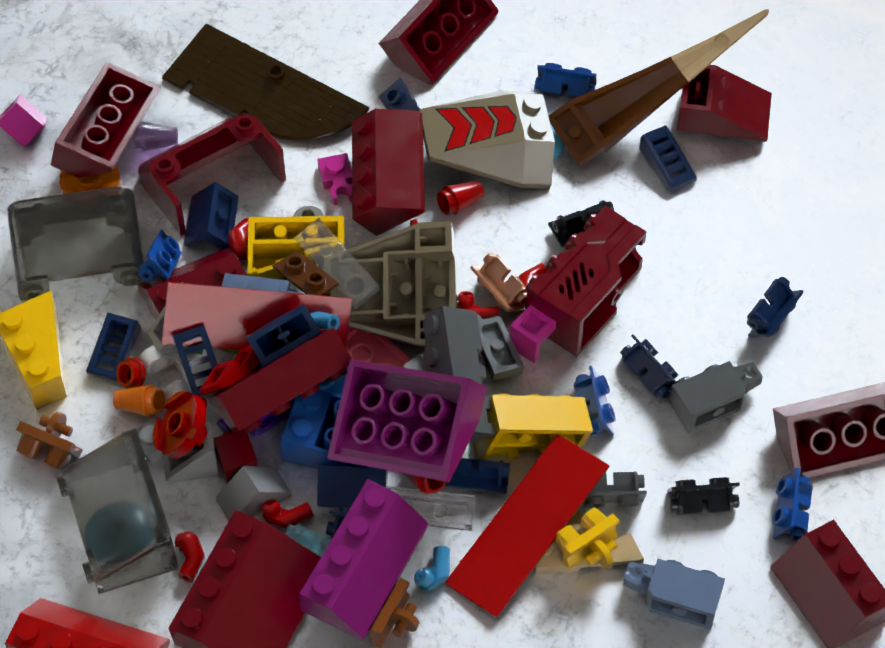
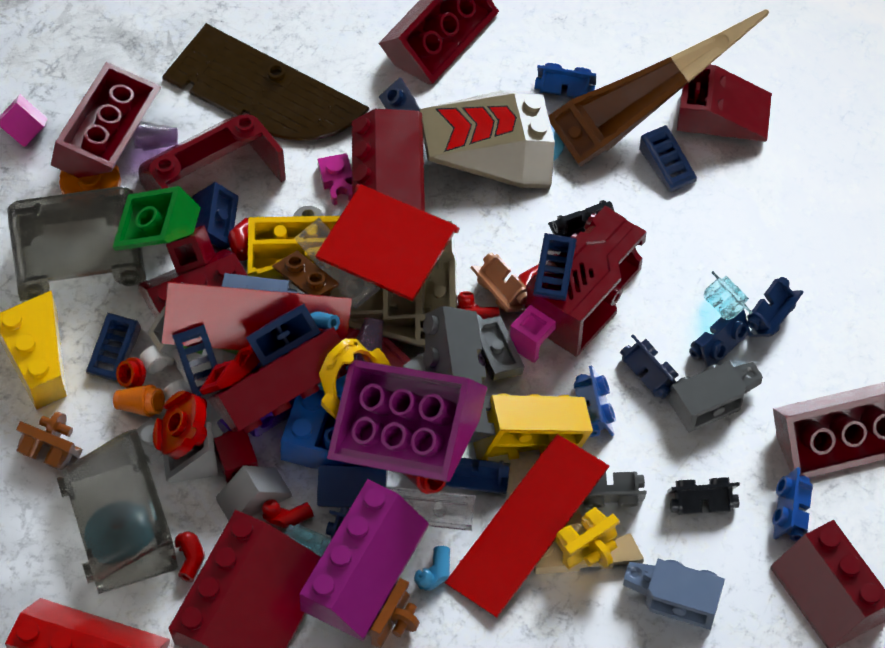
(156, 218): none -> green slope
(161, 258): blue hinge -> none
(191, 250): none -> dark red brick
(338, 356): none -> yellow helmet
(370, 336): none -> clear purple cone
(386, 242): none -> red piece
(457, 197): red cone -> none
(558, 244): none -> dark blue slope
(725, 337): none -> dark blue hinge
(726, 297): none -> clear light blue hinge

